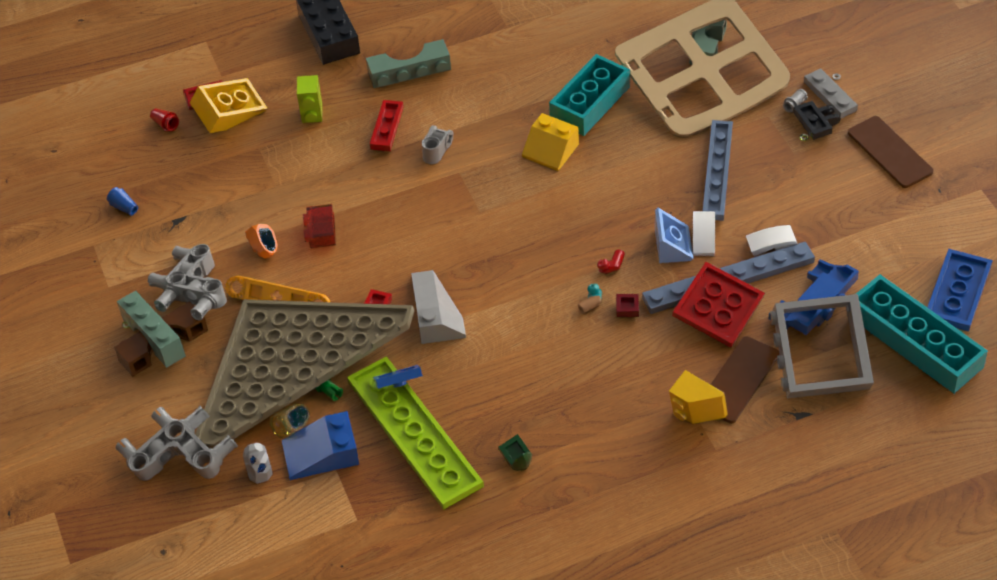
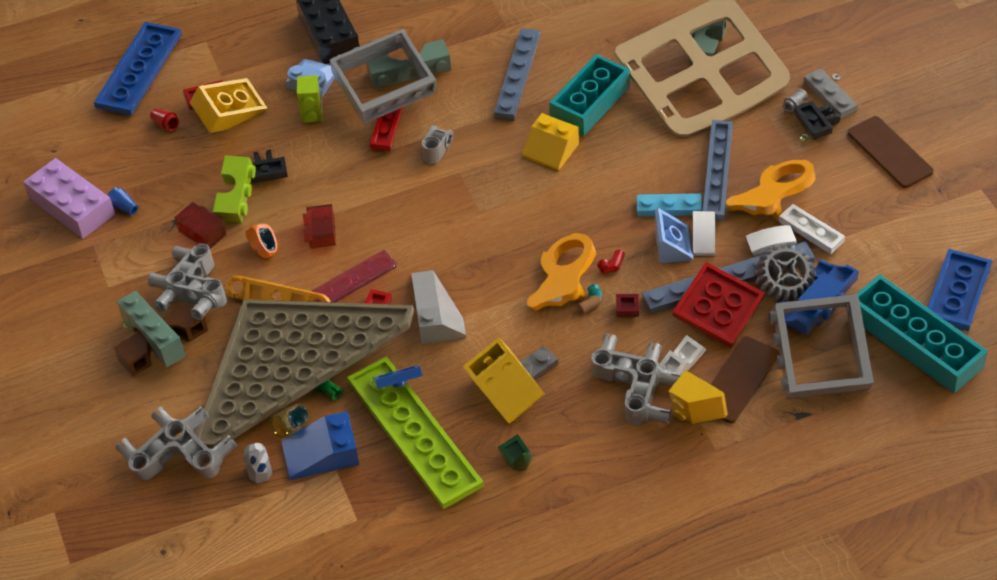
(69, 198): none -> lavender brick
(138, 68): none -> blue plate
(200, 225): none -> clear red brick
(233, 205): none -> lime arch
(268, 169): none -> black hinge
(308, 68): none -> light blue slope
(357, 277): none -> clear pink tile
(396, 99): none -> light grey window
(504, 380): none -> yellow slope
(517, 74): none -> sand blue plate
(539, 362): none -> flat silver plate
(563, 281): none -> light orange animal
(639, 372): none -> light grey pin
(670, 203): none -> medium azure plate
(683, 356): none -> white slope
(768, 195): none -> light orange animal
(771, 261): none -> light grey gear
(812, 229): none -> white plate

